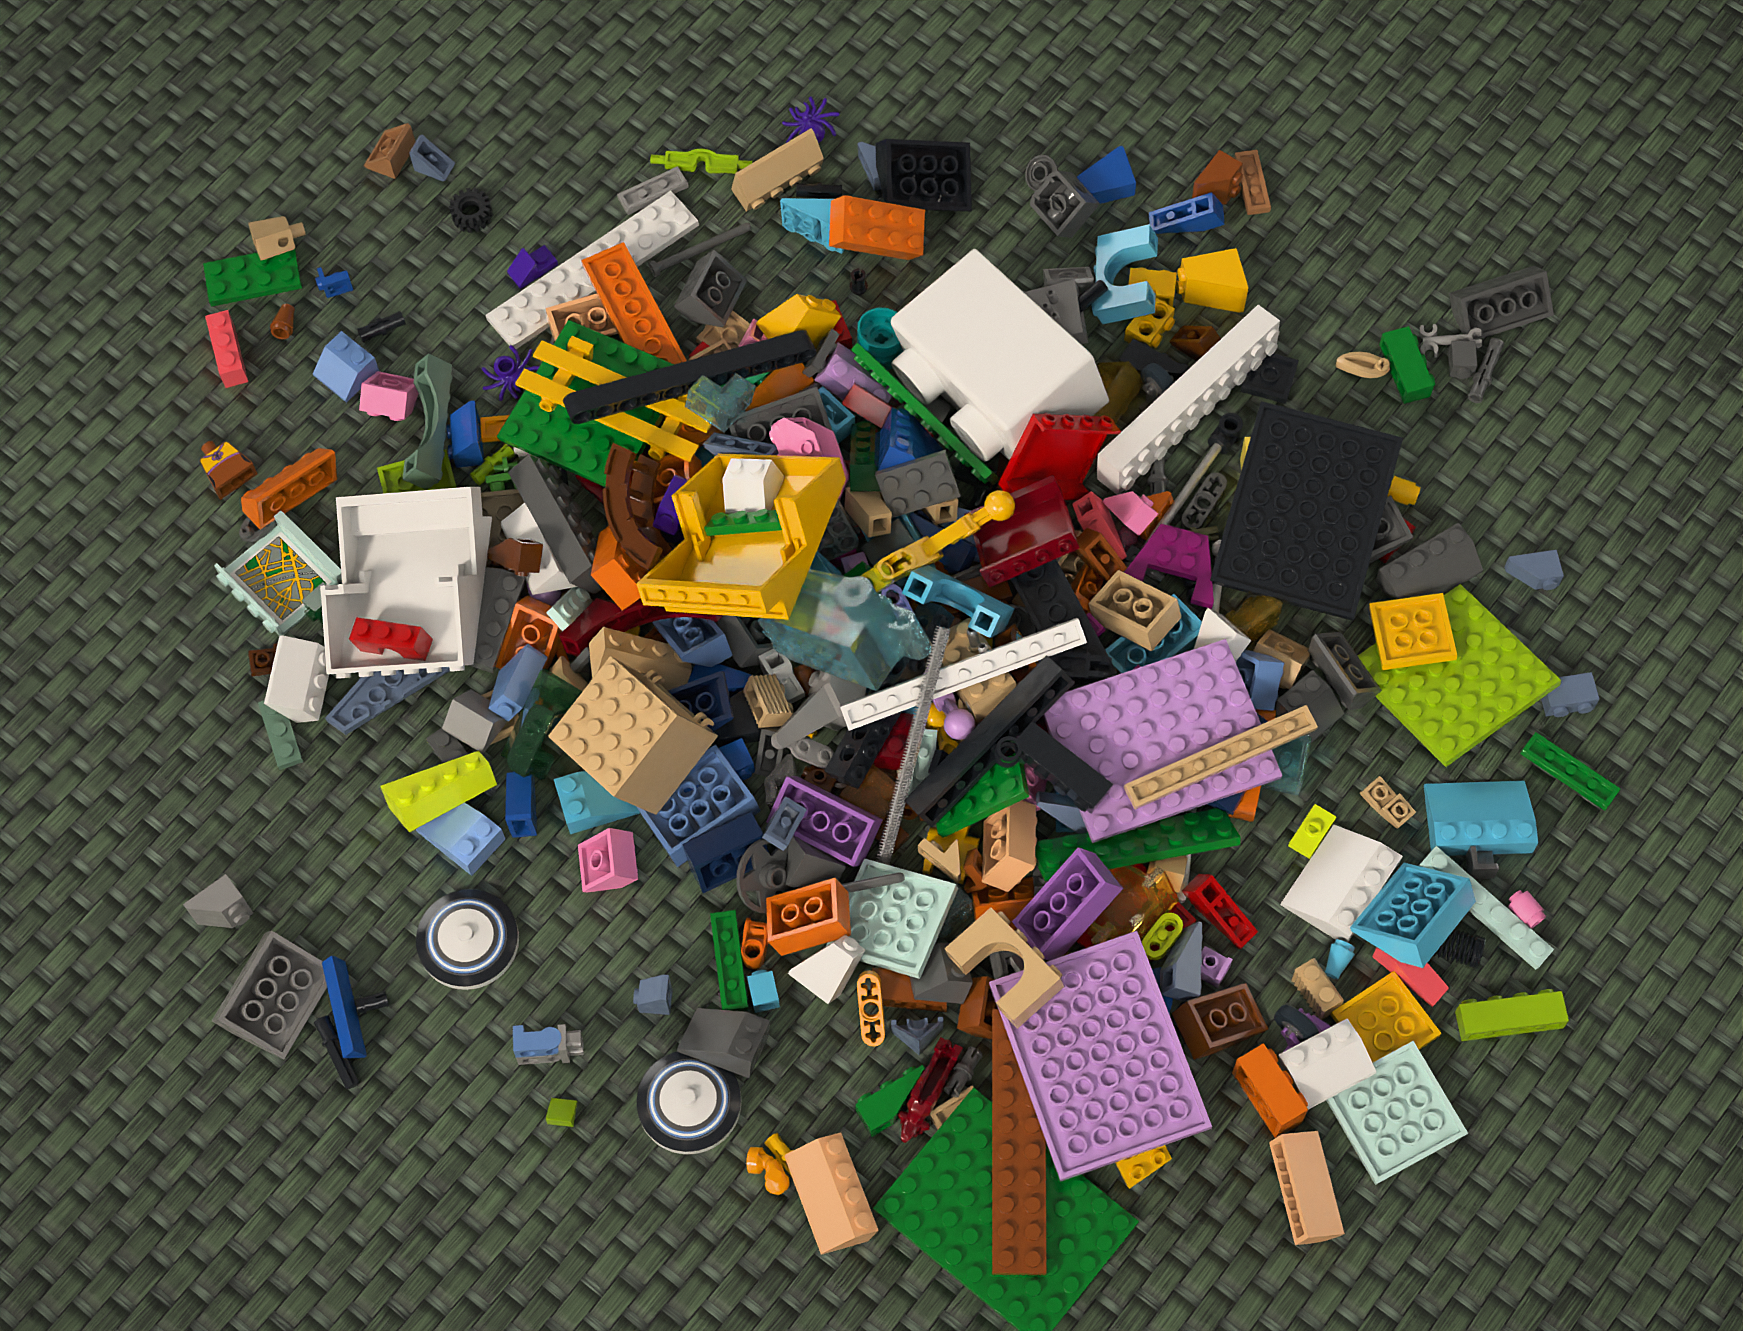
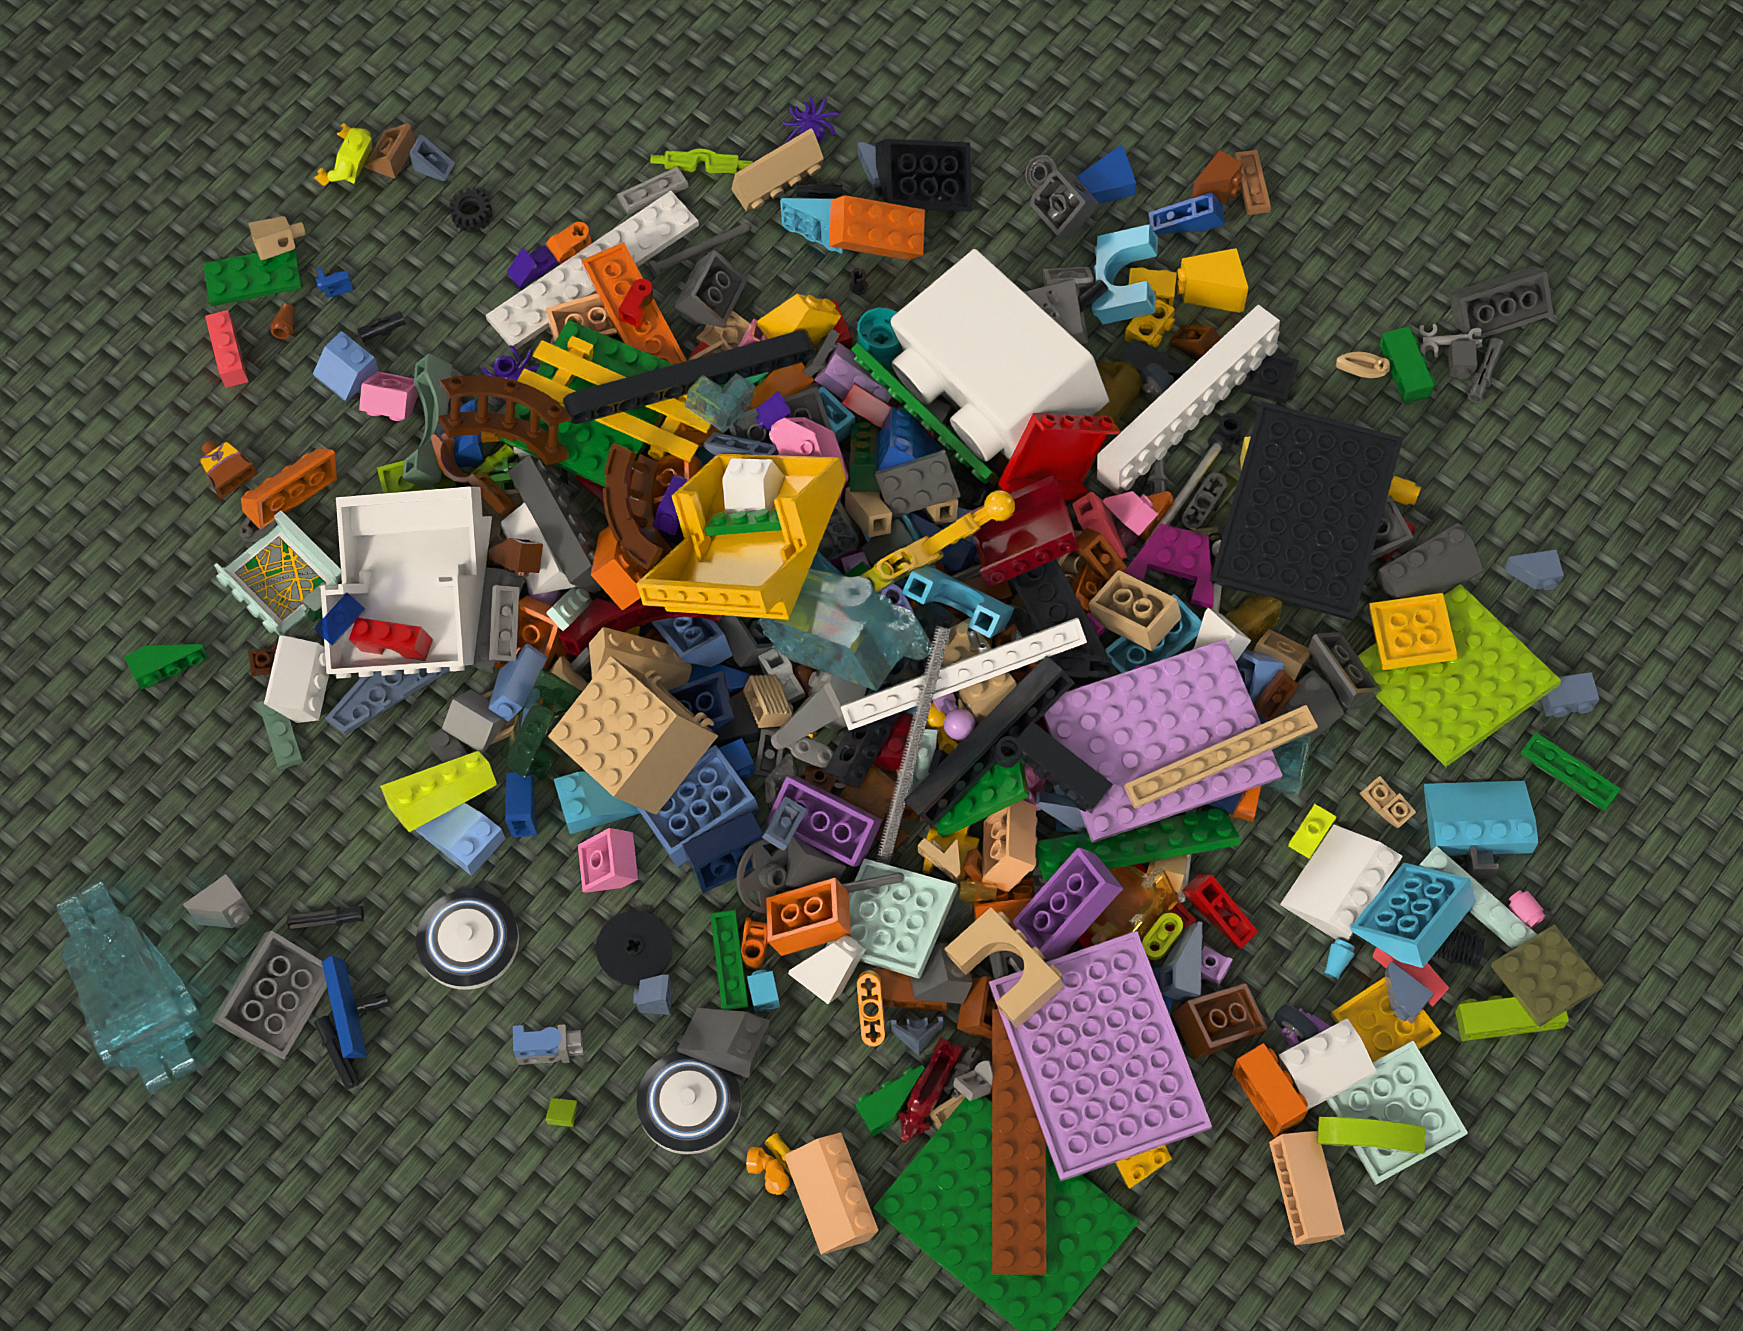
(127, 991): none -> clear light blue piece
(162, 661): none -> green slope
(327, 917): none -> black axle
(339, 619): none -> clear blue plate
(350, 156): none -> neon yellow torso
(490, 490): none -> dark orange piece
(504, 623): none -> light grey plate
(506, 426): none -> reddish brown fence
(568, 242): none -> orange piece
(636, 928): none -> black piece
(637, 298): none -> red leg
(772, 411): none -> dark purple slope
(975, 891): none -> clear yellow cone
(975, 1083): none -> light grey plate
(1275, 695): none -> reddish brown plate
(1317, 989): tan brick -> none
(1371, 1134): none -> lime slope
(1405, 993): none -> sand blue slope
(1547, 975): none -> olive plate

